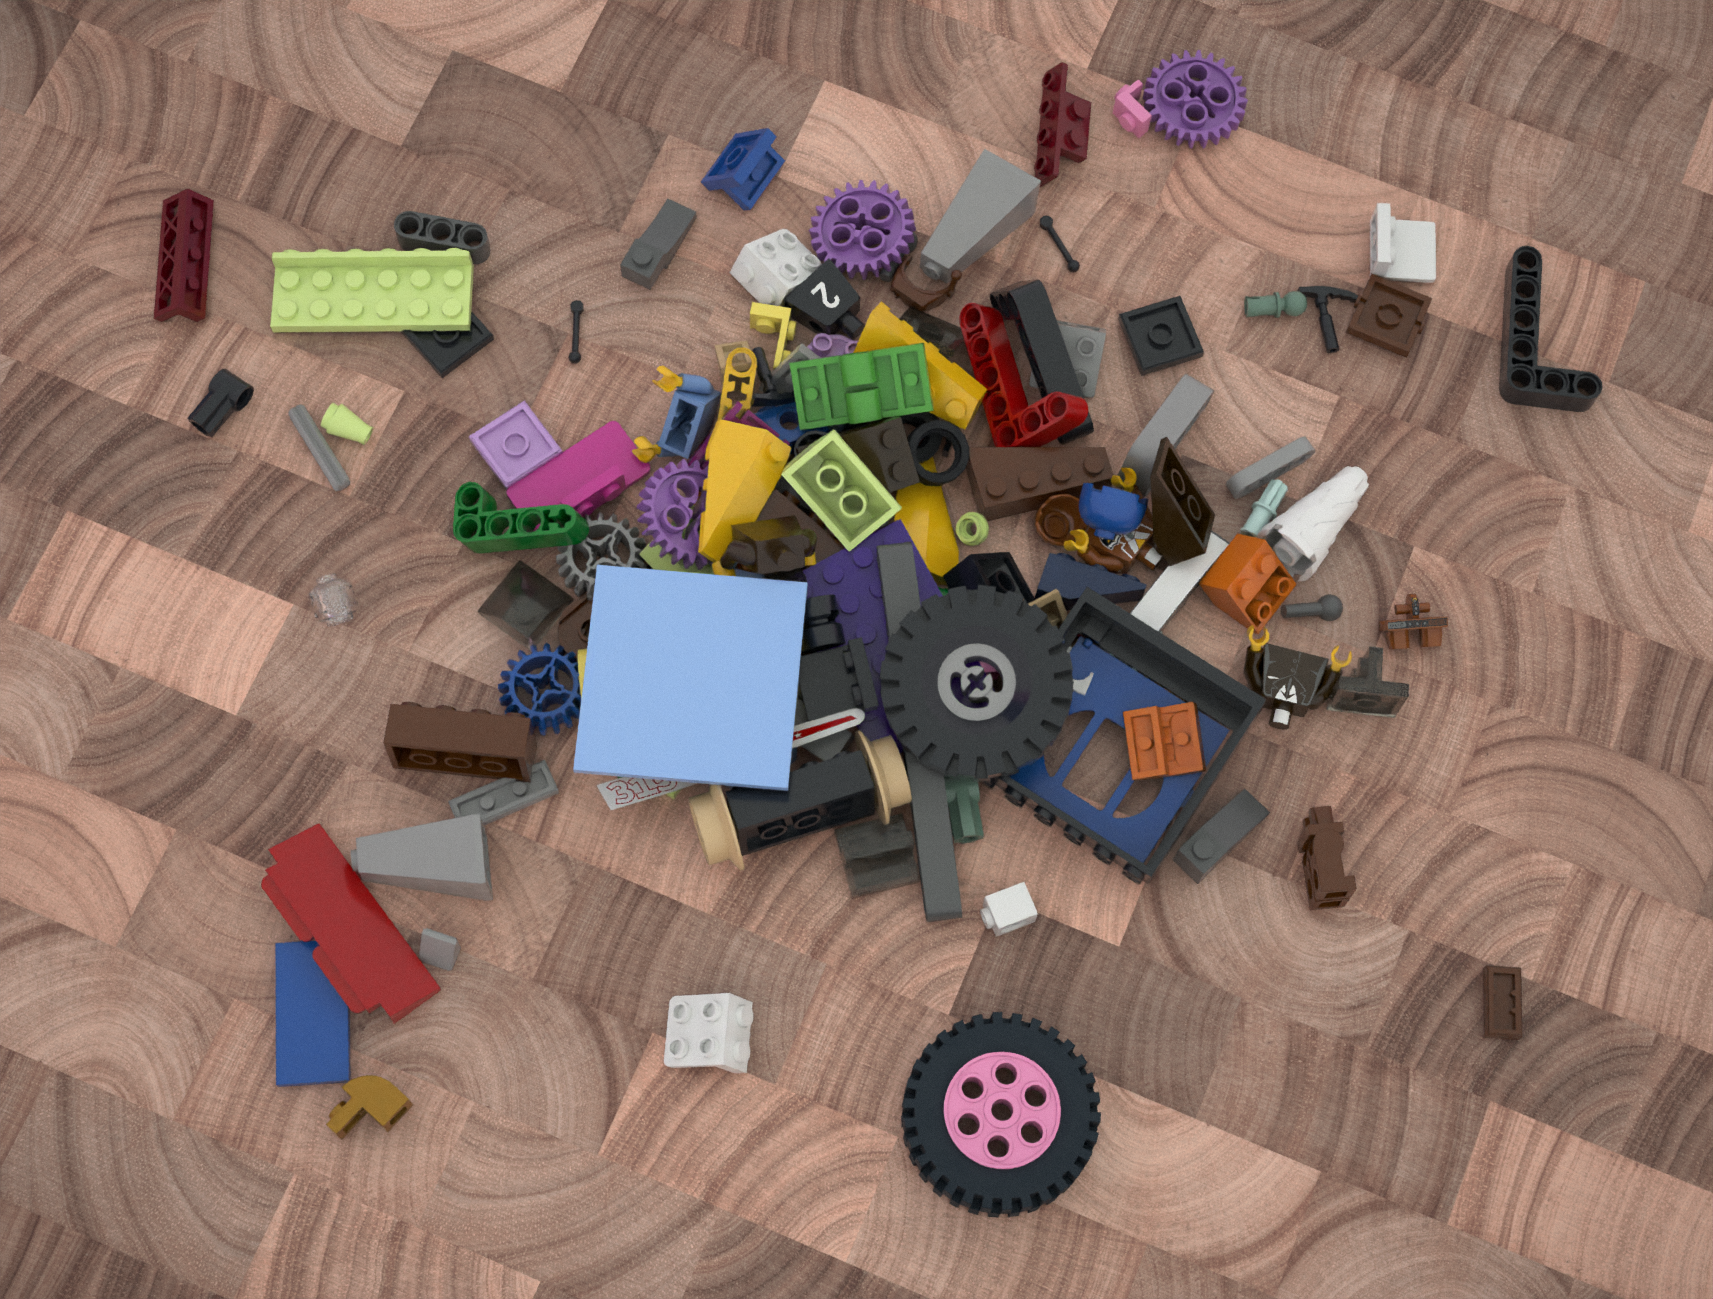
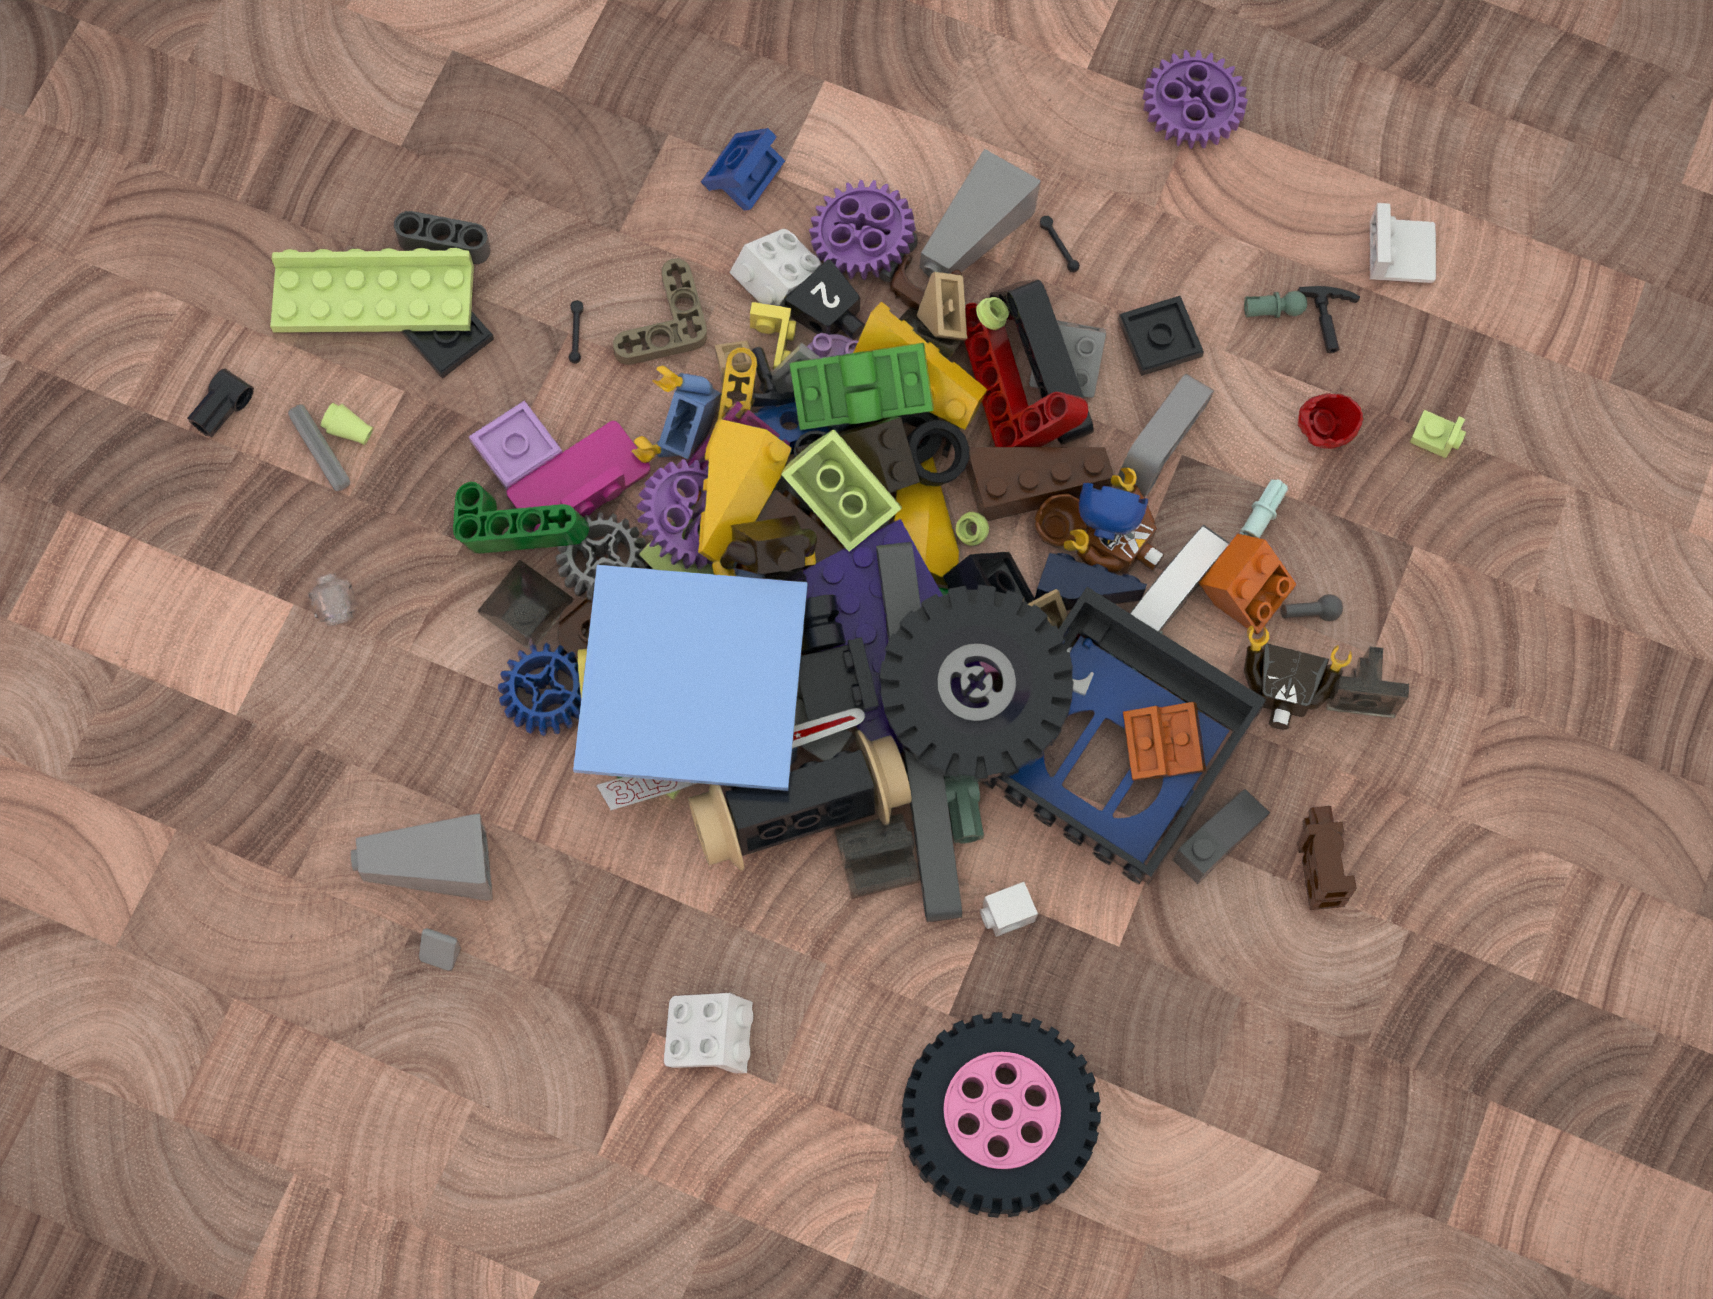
(188, 254): dark red fence -> none
(309, 1021): blue tile -> none
(356, 939): red slope -> none
(371, 1096): pearl gold brick -> none
(460, 742): reddish brown brick -> none
(506, 795): light grey tile -> none
(657, 244): dark grey slope -> none
(675, 329): none -> dark tan beam
(944, 306): none -> tan slope
(992, 313): none -> yellowish green plate
(1062, 125): dark red bracket -> none
(1129, 111): bright pink bracket -> none
(1179, 509): dark brown slope -> none
(1270, 467): light grey beam -> none
(1311, 525): white cone -> none
(1330, 420): none -> red hair
(1389, 315): reddish brown plate -> none
(1398, 630): dark orange hips -> none
(1438, 434): none -> yellowish green bracket
(1502, 1002): reddish brown plate -> none
(1526, 341): black beam -> none

